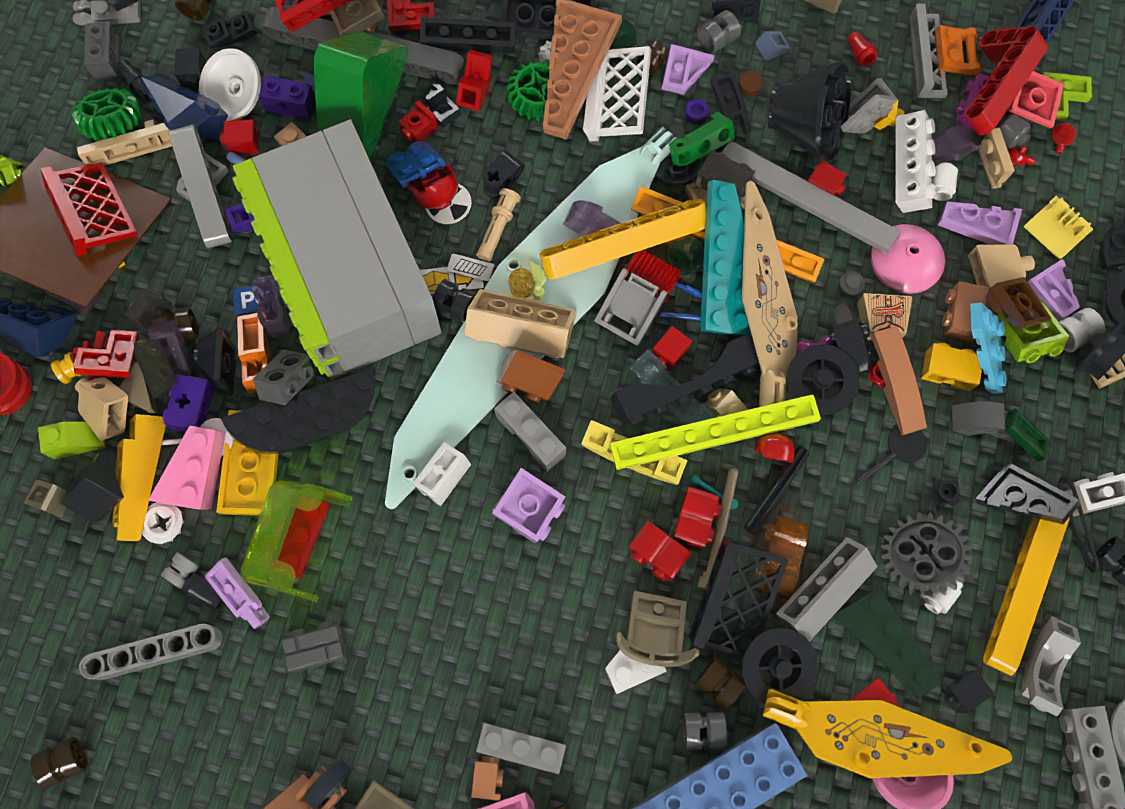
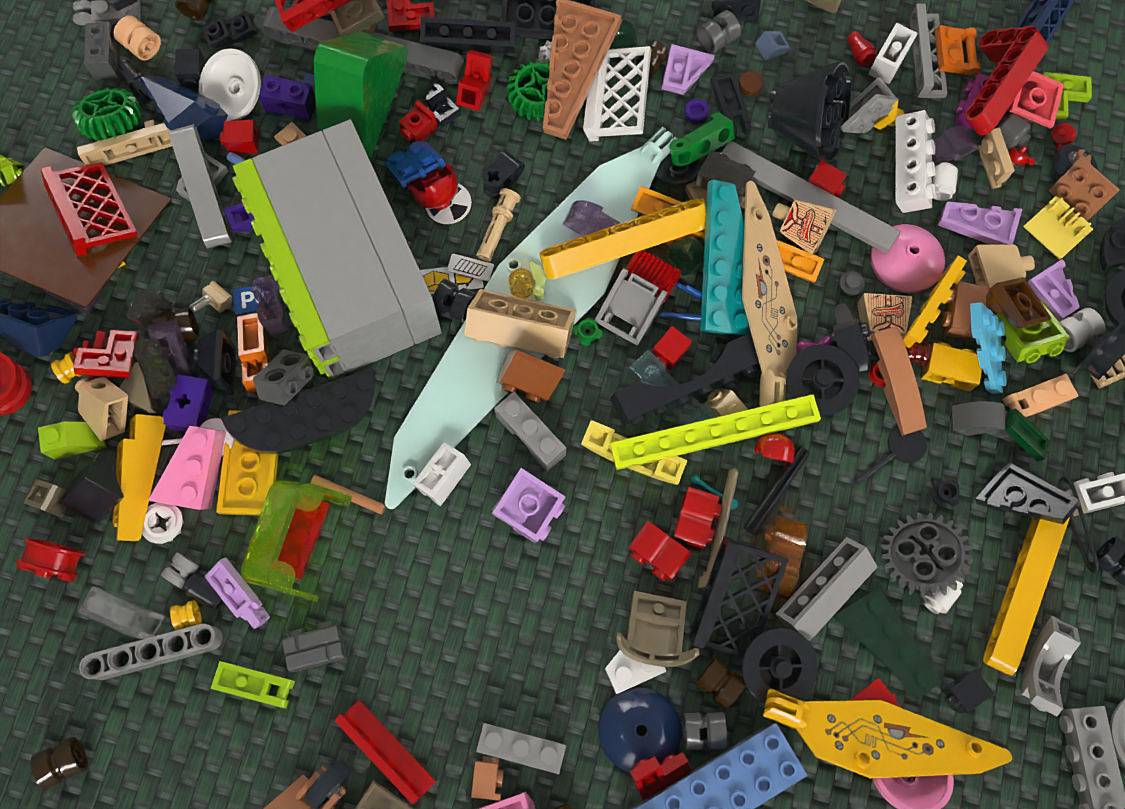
(49, 559): none -> red wheel
(121, 613): none -> clear brick
(137, 37): none -> light nougat wheel
(185, 615): none -> yellow wheel
(215, 296): none -> tan piece
(251, 684): none -> lime plate
(356, 497): none -> nougat bar
(386, 751): none -> red fence
(587, 324): none -> green plate
(619, 725): none -> dark blue dish
(651, 776): none -> red plate
(805, 223): none -> tan torso
(893, 53): none -> white brick
(919, 353): none -> clear red wheel
(939, 294): none -> yellow wing
(1042, 396): none -> light nougat plate
(1081, 181): none -> nougat plate

